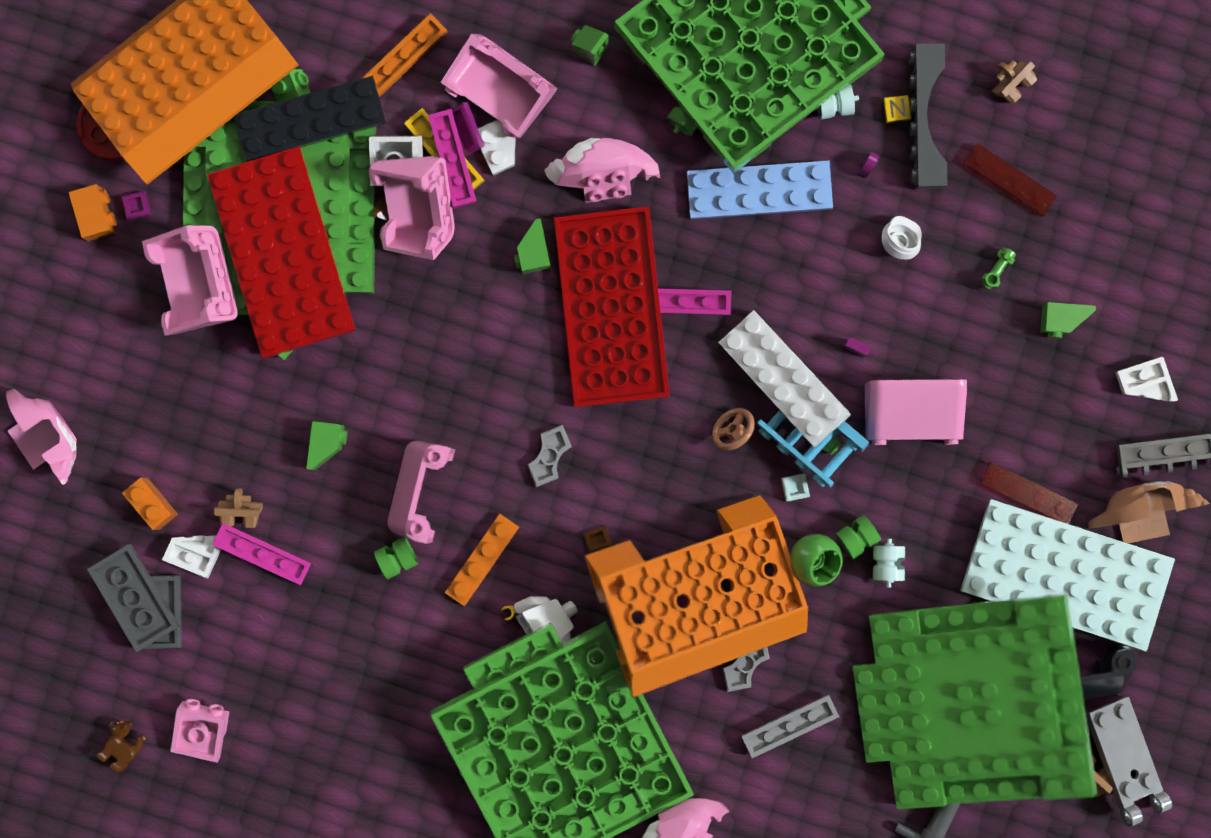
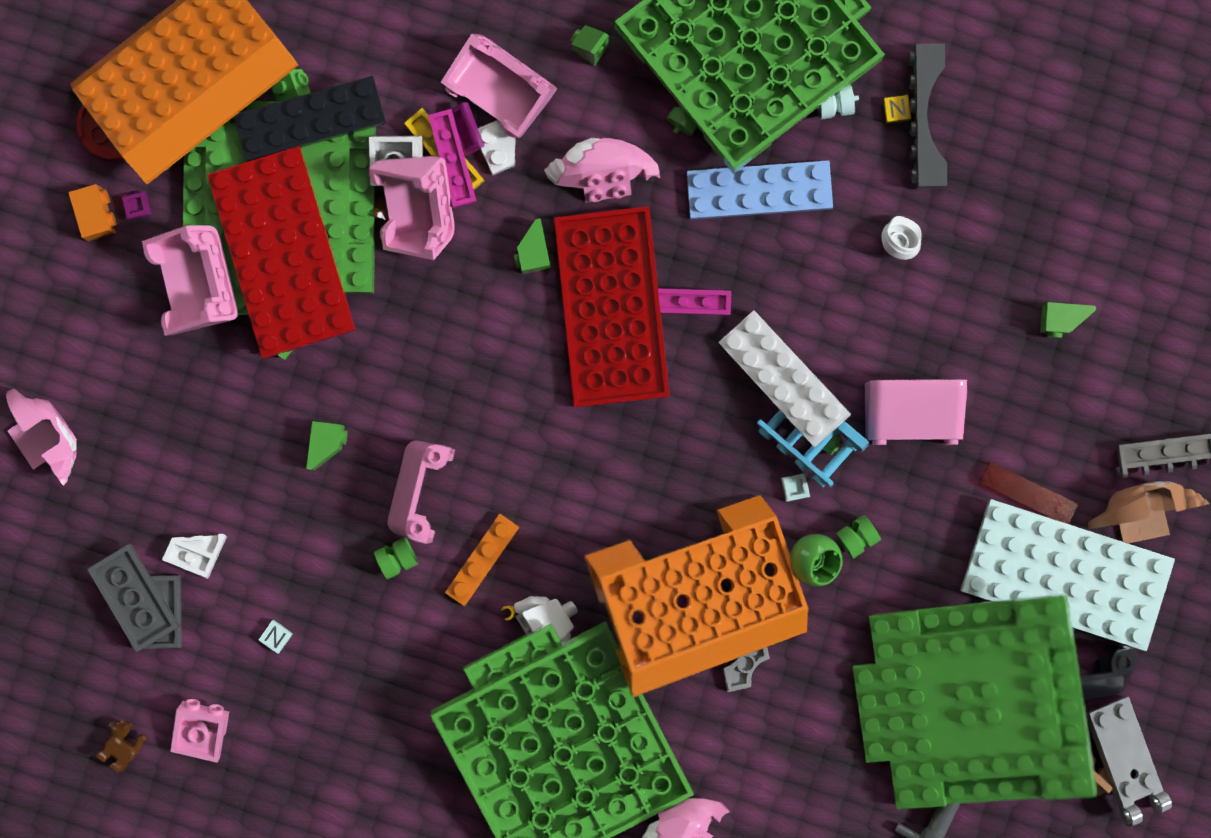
(150, 503): orange brick -> none
(239, 506): medium nougat hips -> none
(261, 554): dark pink plate -> none
(275, 636): none -> light aqua tile
(407, 53): orange plate -> none
(545, 465): light grey tile -> none
(597, 539): reddish brown slope -> none
(734, 431): nougat piece -> none
(790, 726): light grey plate -> none
(856, 347): magenta tile -> none
(869, 164): magenta tile -> none
(889, 563): light aqua wheel -> none
(992, 279): bright green bar -> none
(1010, 77): medium nougat hips -> none
(1010, 180): clear red plate -> none
(1147, 381): white wing -> none

